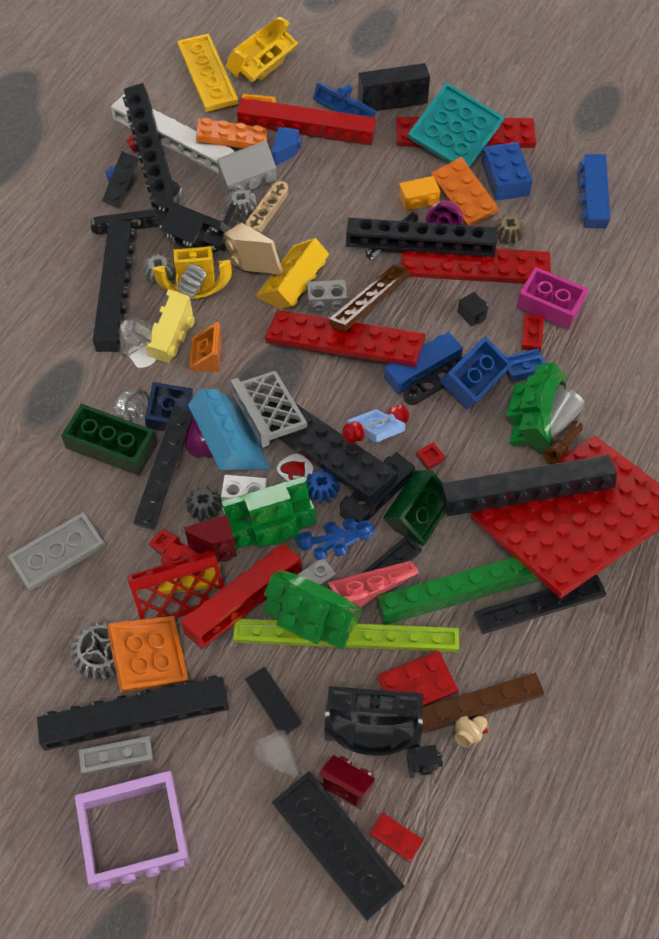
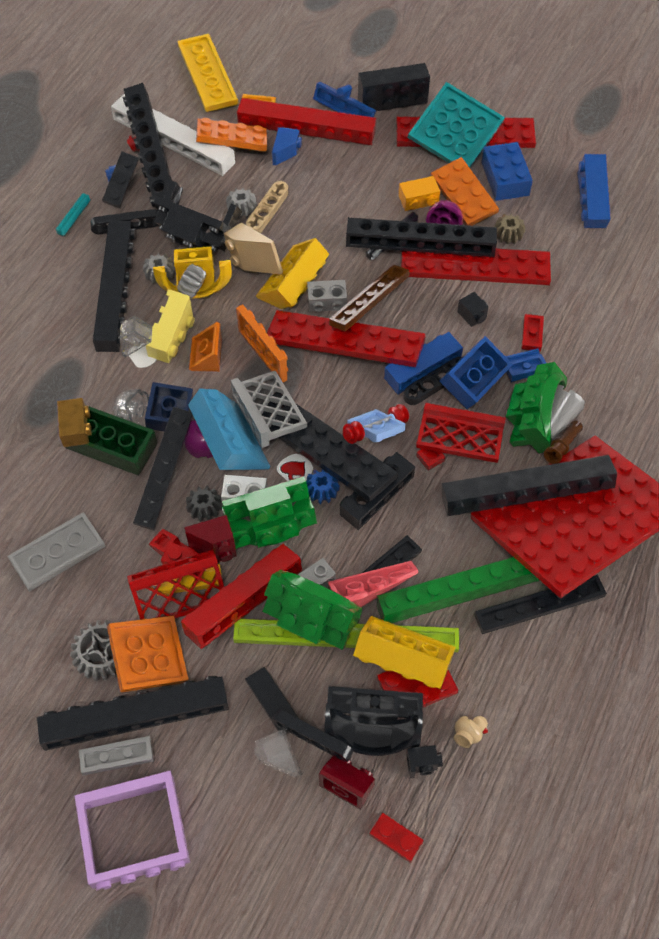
(72, 214): none -> teal axle
(73, 422): none -> pearl gold brick
(247, 168): light grey slope -> none
(261, 343): none -> orange plate
(262, 51): yellow piece -> none
(312, 735): none -> black beam
(335, 534): blue plant -> none
(338, 846): black plate -> none
(404, 652): none -> yellow slope
(417, 507): dark green slope -> none
(463, 421): none -> red fence
(481, 702): reddish brown plate -> none
(552, 298): dark pink brick -> none

